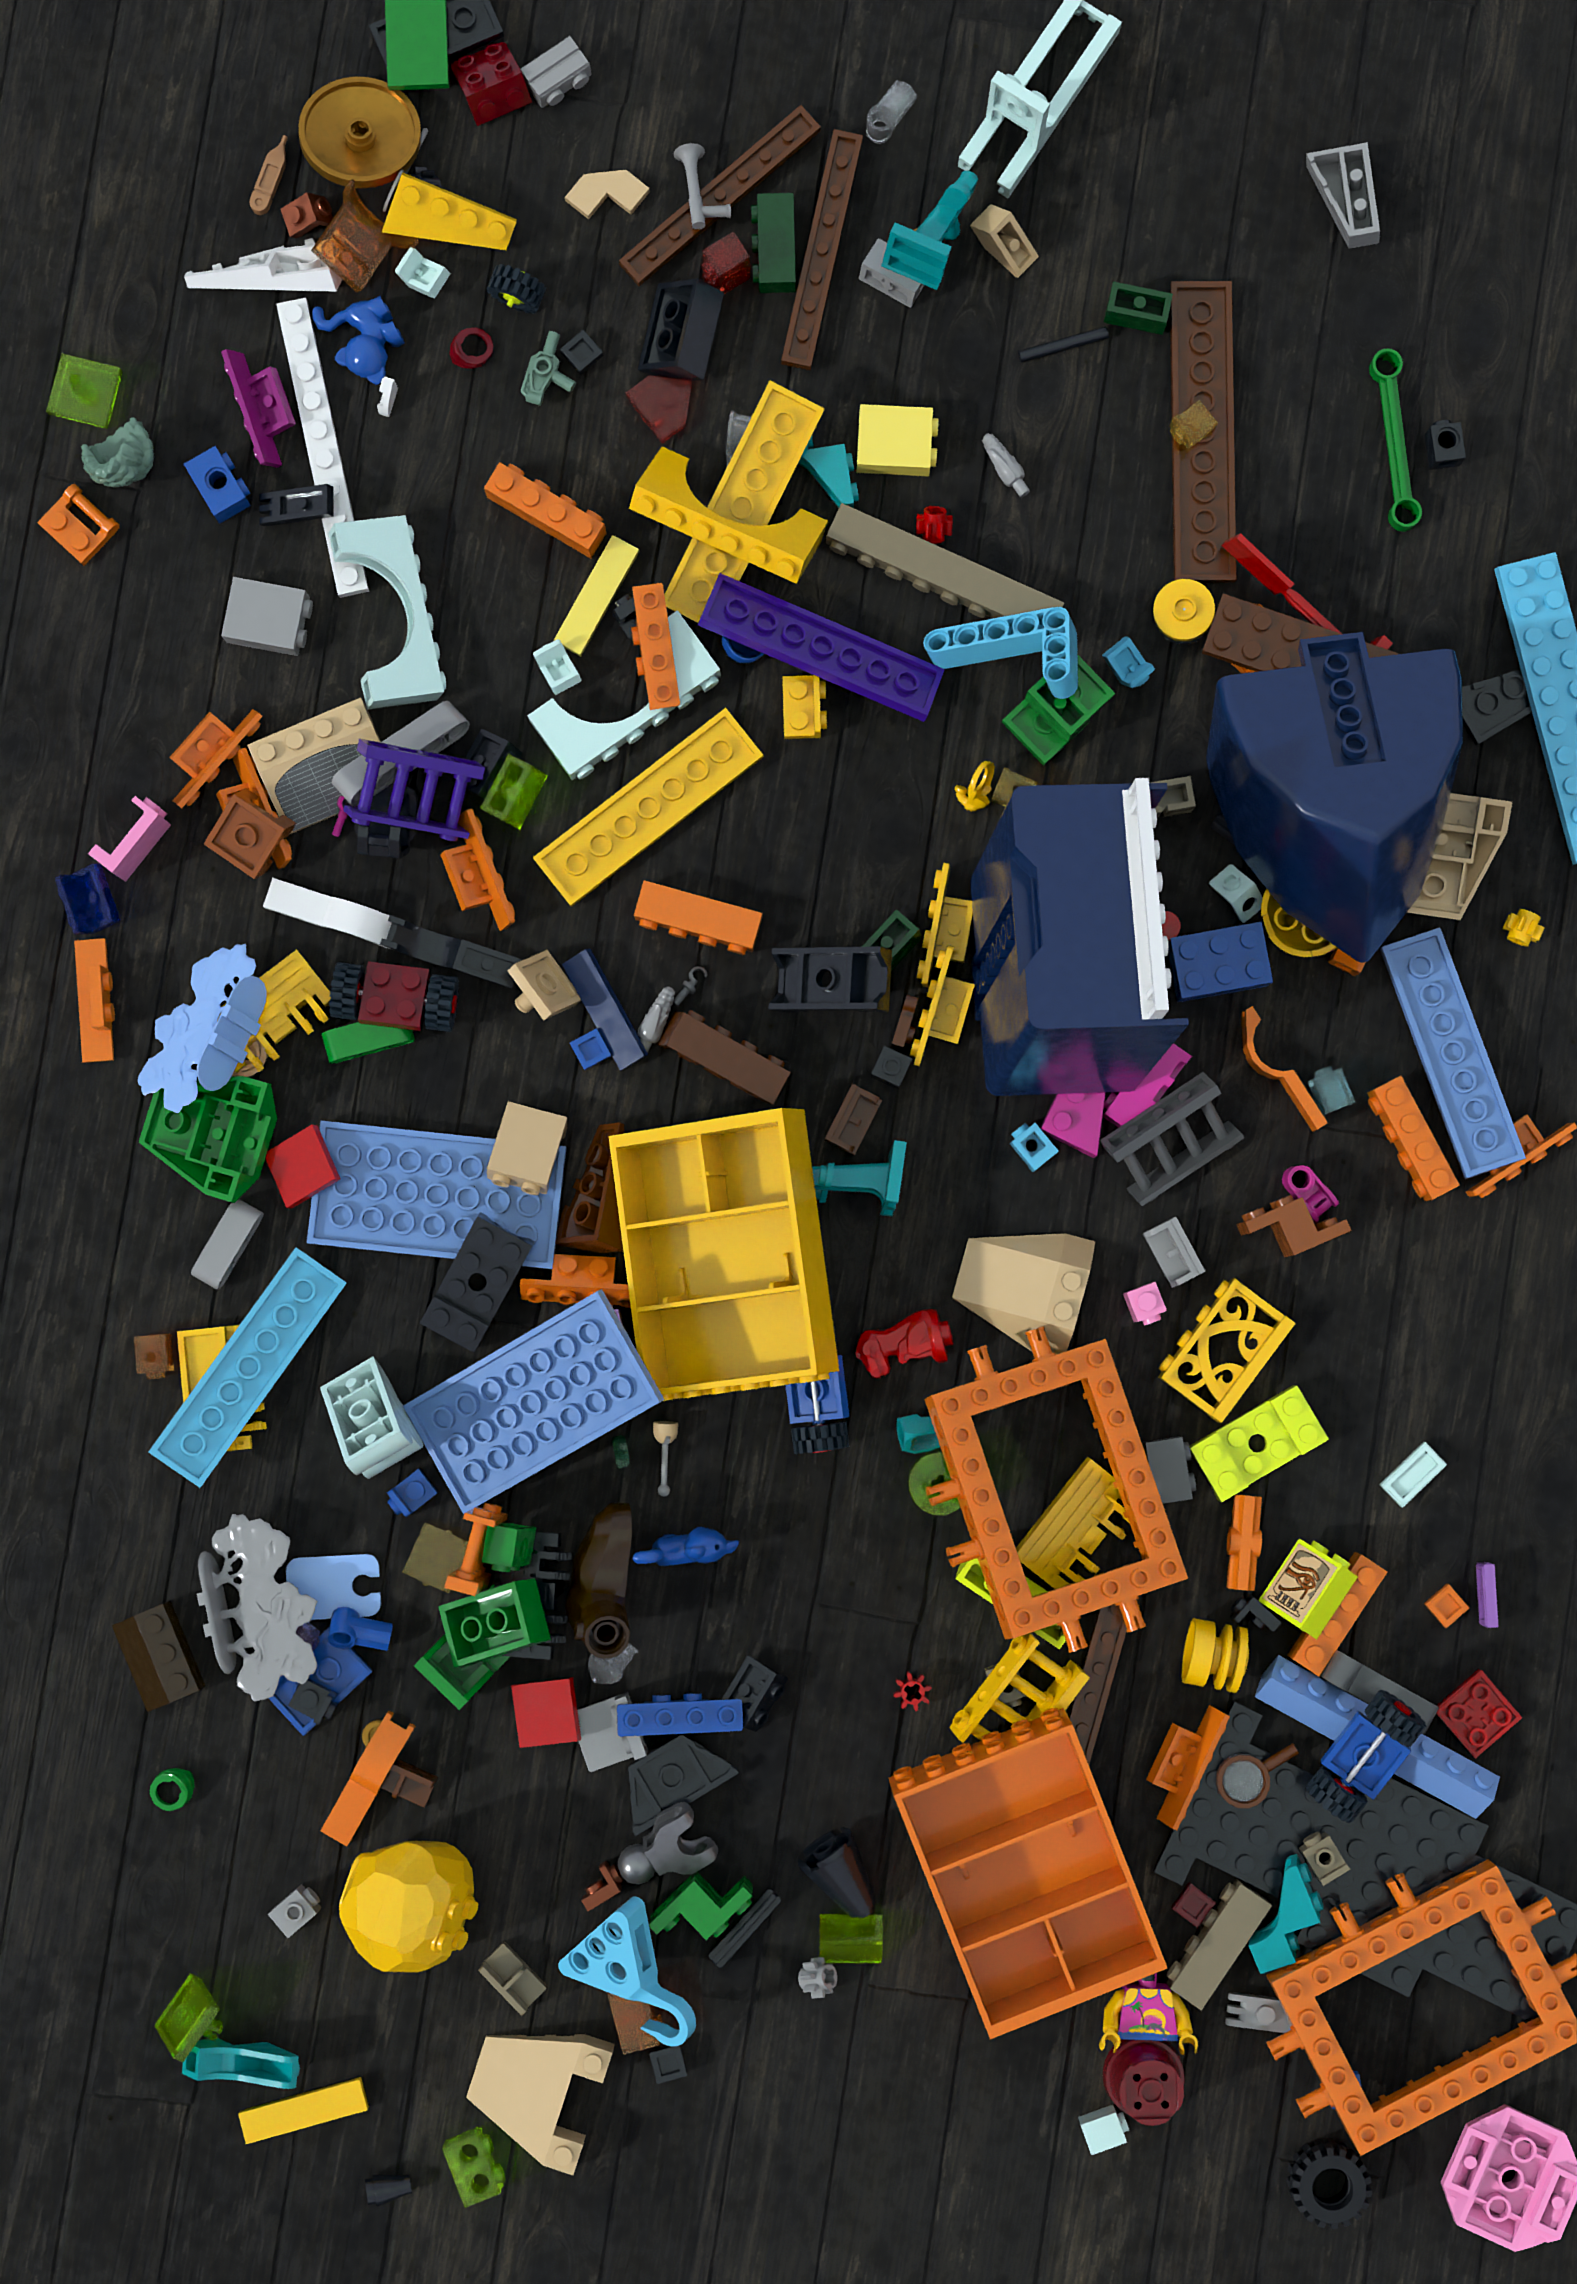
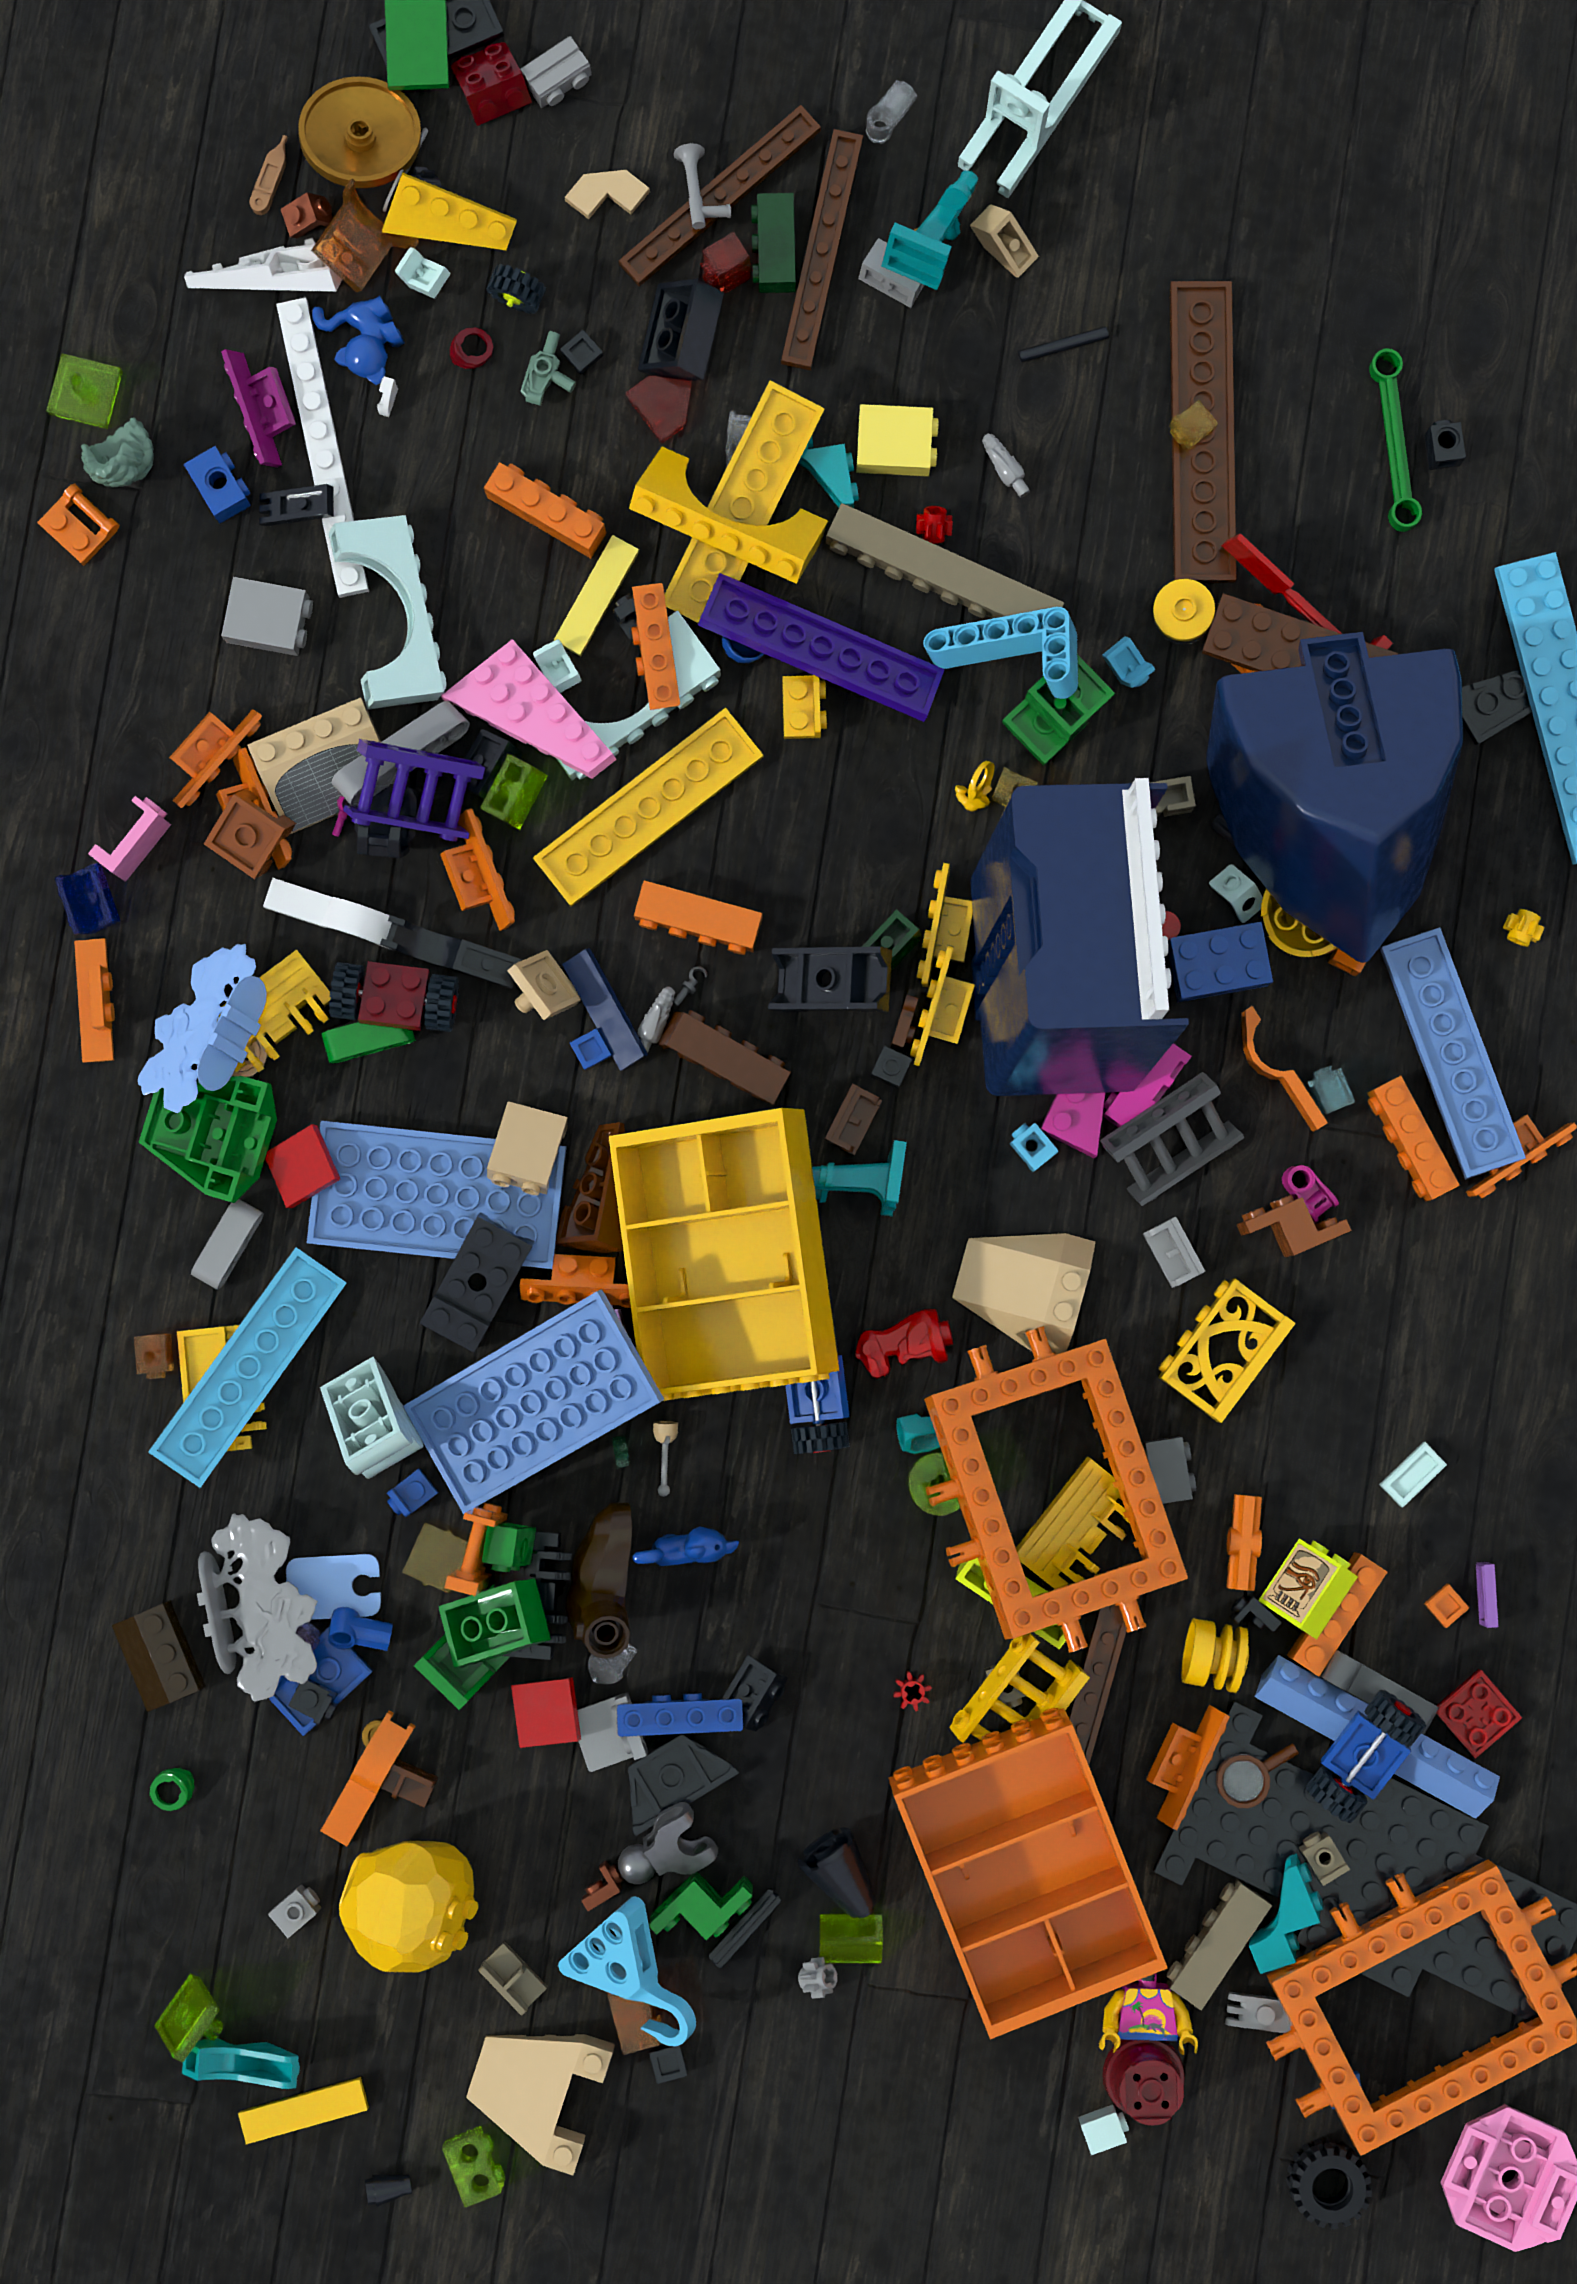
(525, 705): none -> bright pink wing
(1138, 308): dark green brick -> none
(1145, 1303): bright pink brick -> none
(1193, 1904): dark red tile -> none
(1288, 1432): neon yellow piece -> none
(1348, 191): light grey wedge -> none
(1462, 854): tan wedge -> none

